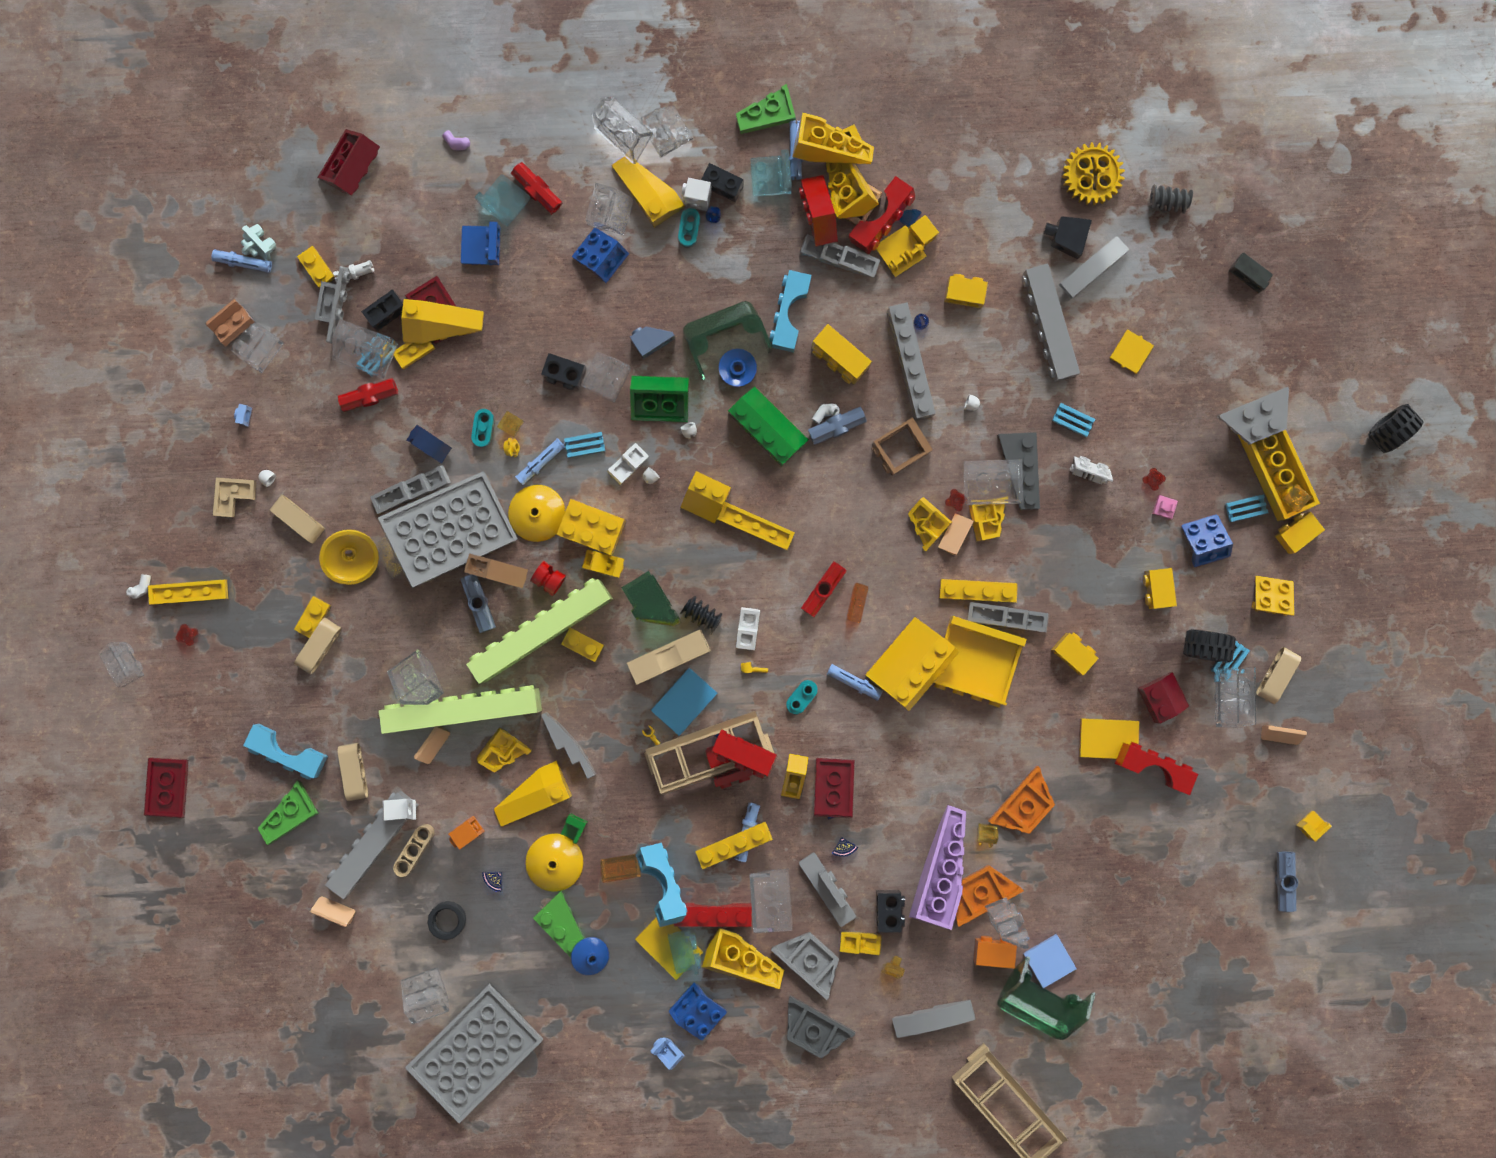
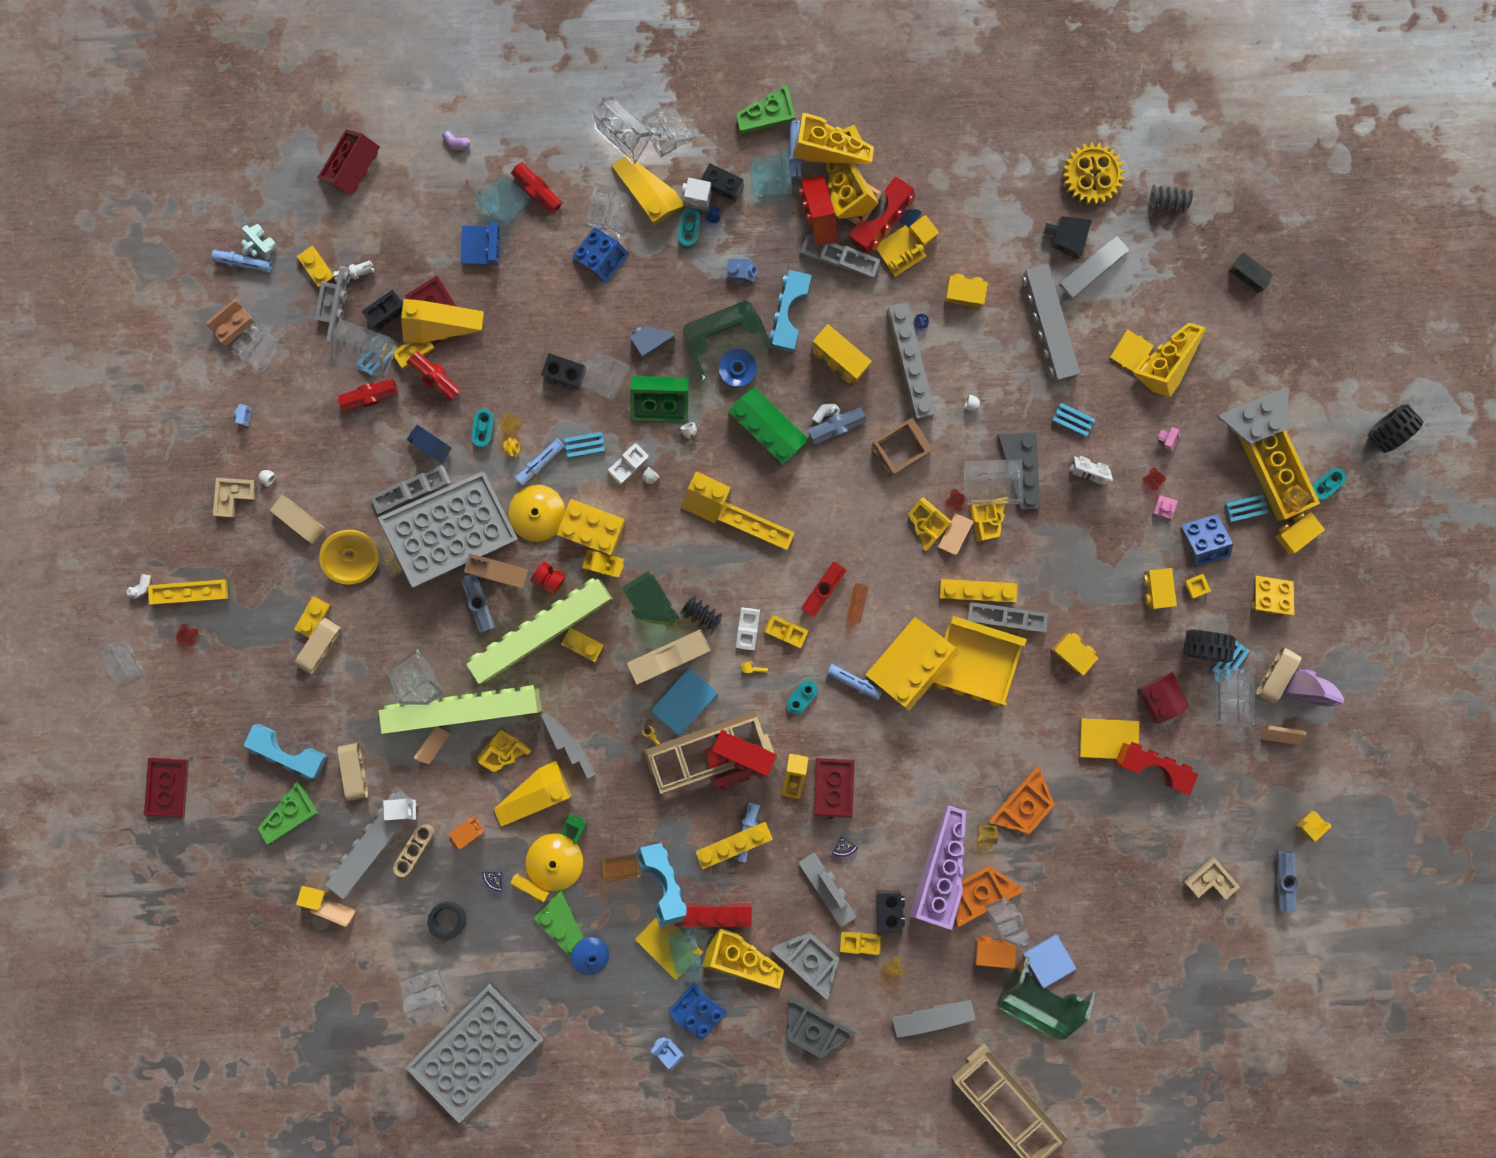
(311, 898): none -> yellow panel
(433, 375): none -> red piece
(522, 884): none -> yellow plate
(741, 269): none -> medium blue bracket
(771, 901): clear slope -> none
(786, 631): none -> yellow slope
(1168, 364): none -> yellow wedge
(1169, 438): none -> bright pink tile
(1197, 586): none -> yellow plate
(1212, 875): none -> tan plate
(1313, 689): none -> lavender wedge
(1327, 485): none -> teal plate

